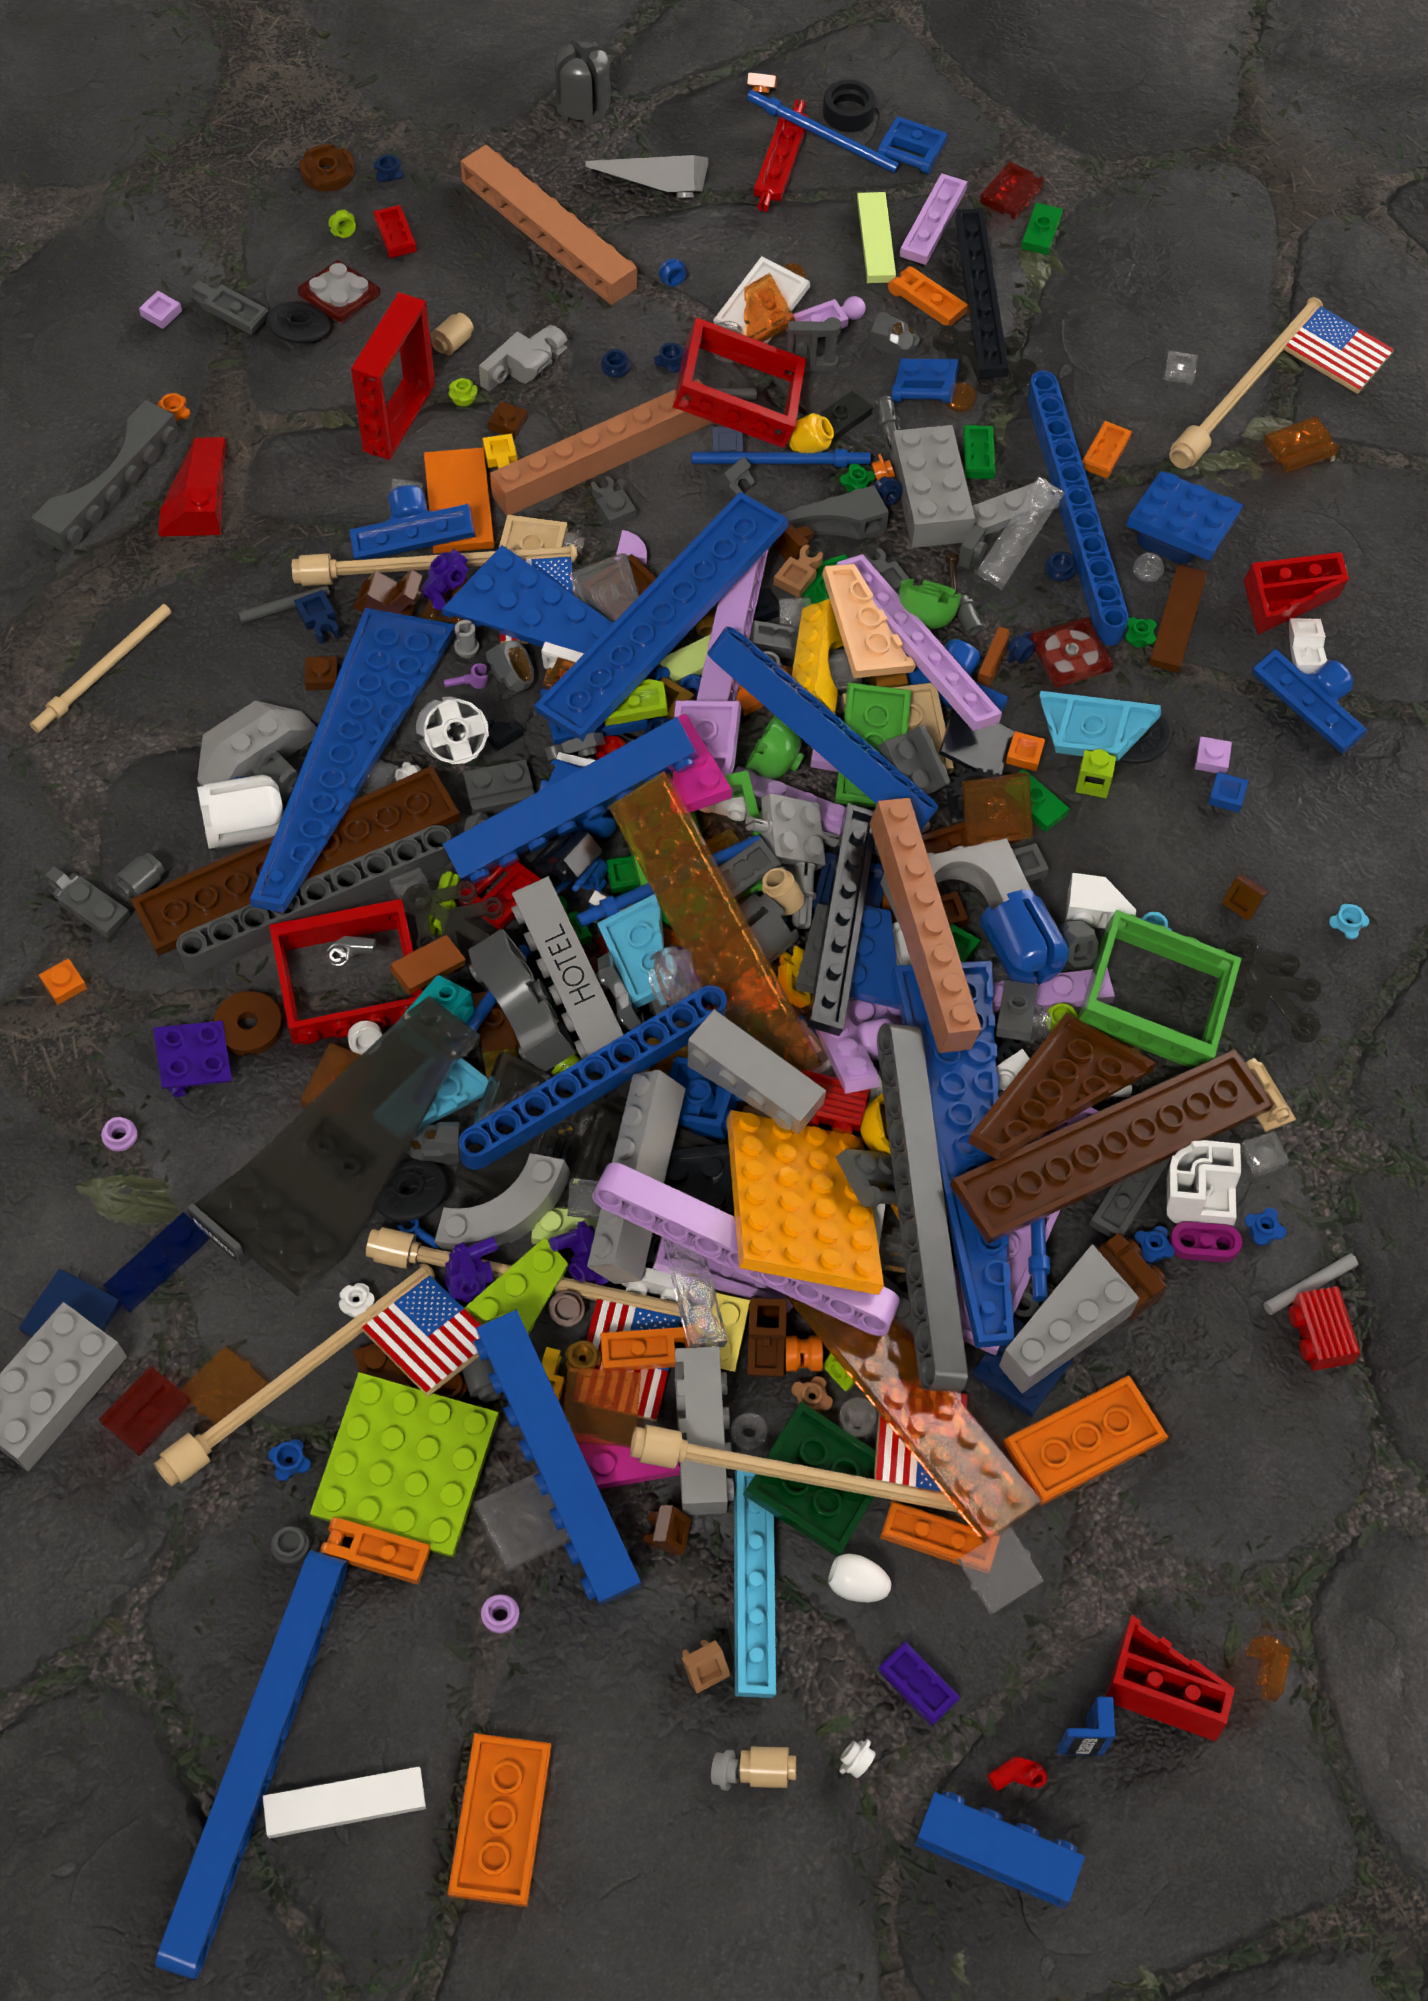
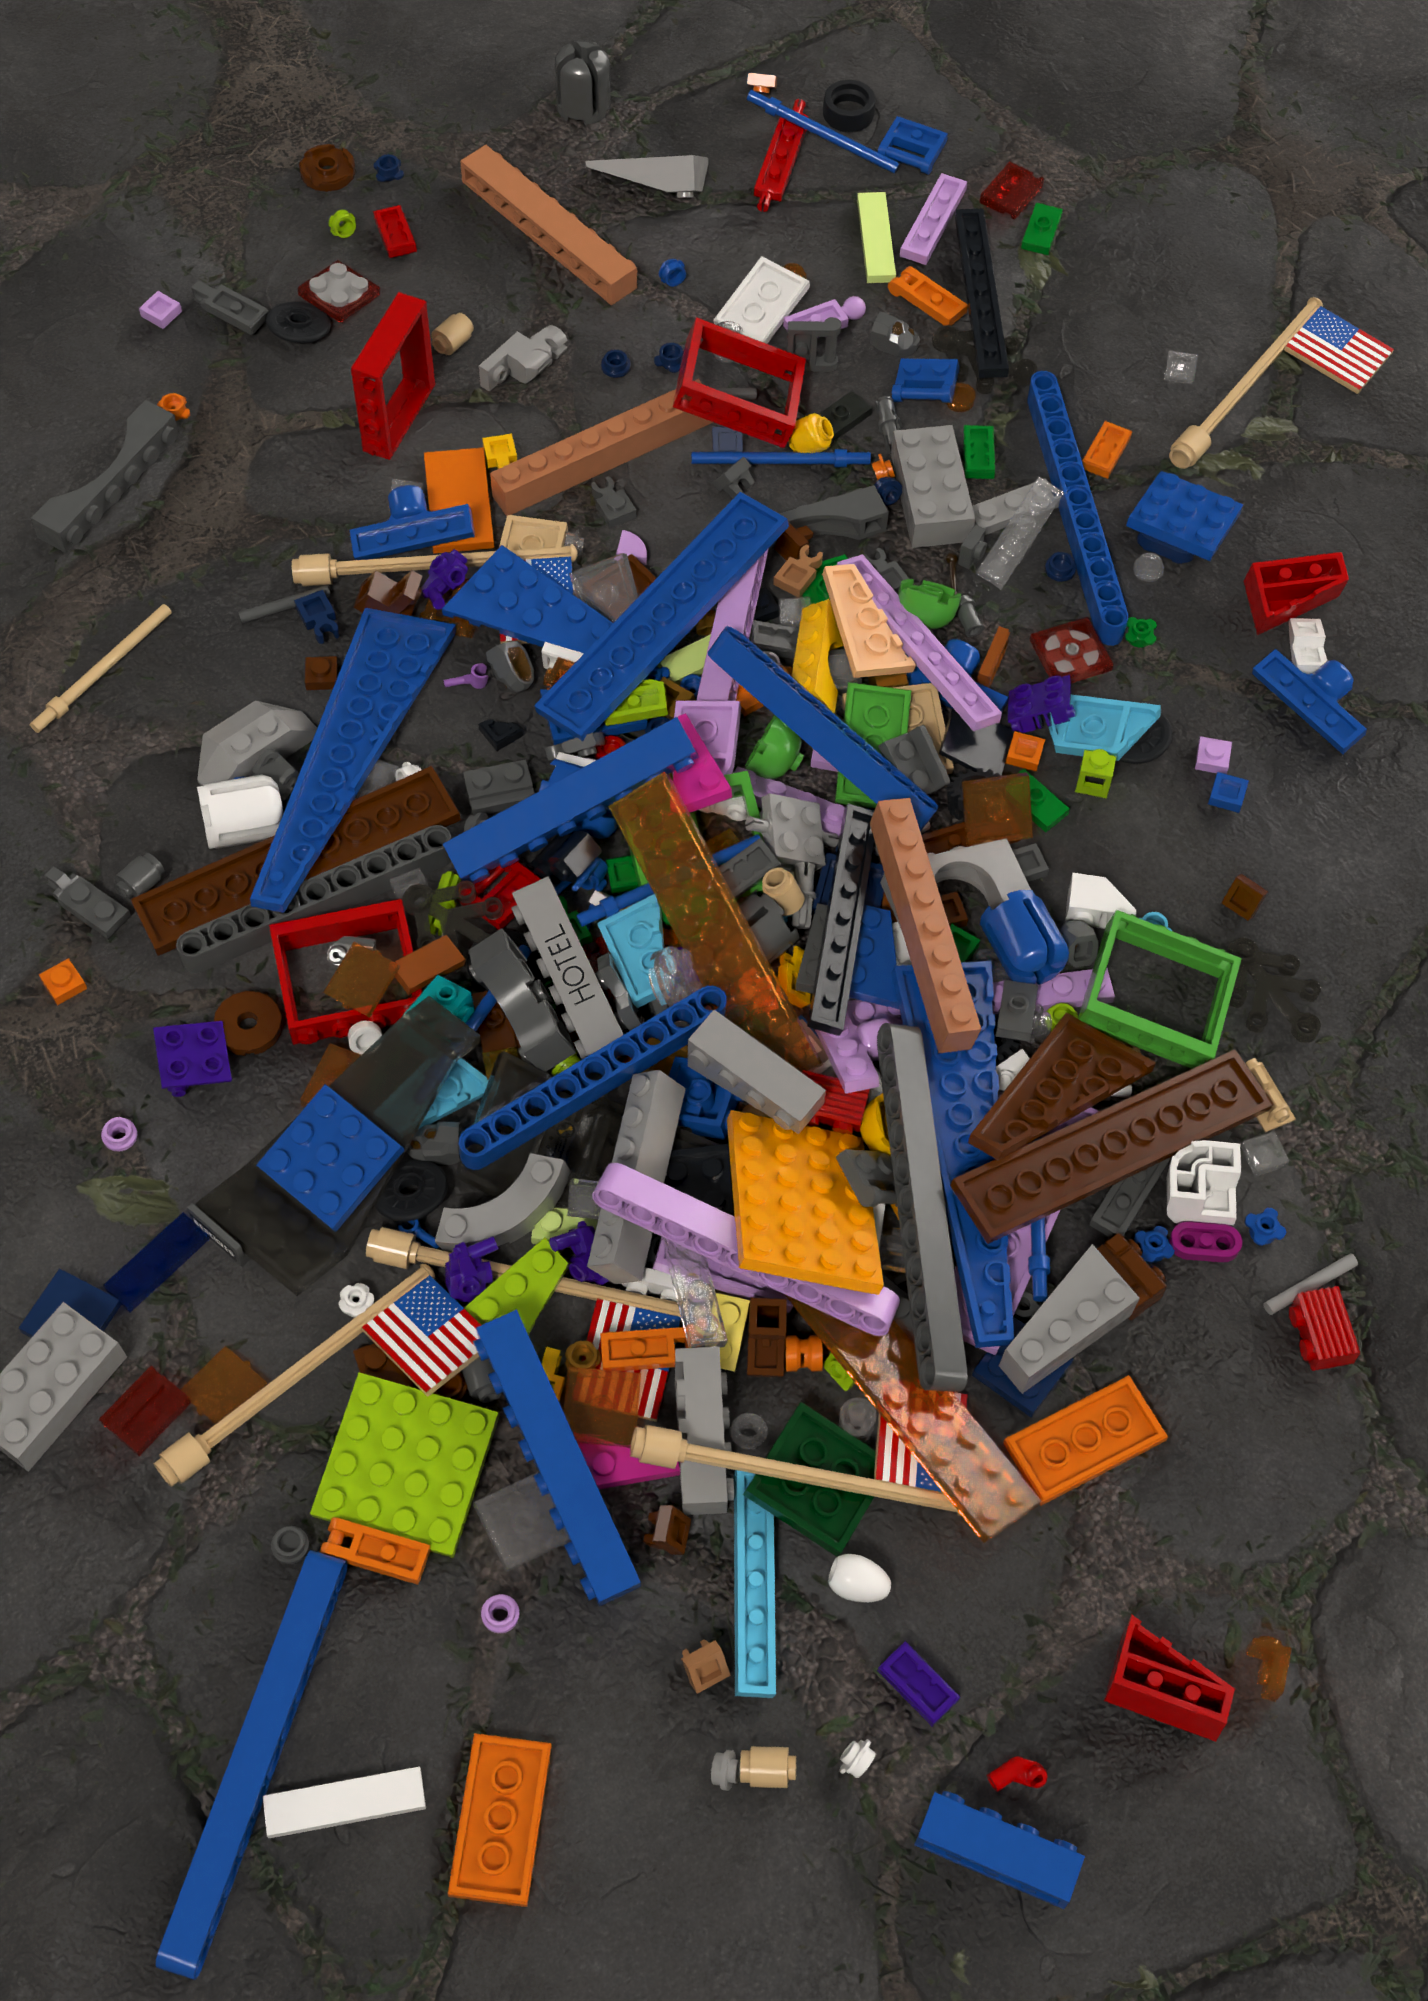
(196, 493): red wedge -> none
(285, 1450): blue plate -> none
(330, 1157): none -> blue plate
(361, 979): none -> clear orange piece
(436, 720): white cylinder -> none
(462, 392): lime plate -> none
(466, 643): light grey pin -> none
(507, 419): reddish brown plate -> none
(567, 1308): reddish brown plate -> none
(765, 309): clear orange wing -> none
(816, 1387): medium nougat plate -> none
(857, 478): green plate -> none
(928, 1533): orange tile -> none
(1000, 1570): clear piece -> none
(1021, 648): dark blue plate -> none
(1040, 698): none -> dark purple hinge
(1097, 1735): blue panel -> none
(1178, 618): reddish brown tile -> none
(1301, 444): clear orange plate -> none
(1352, 913): medium azure plate -> none

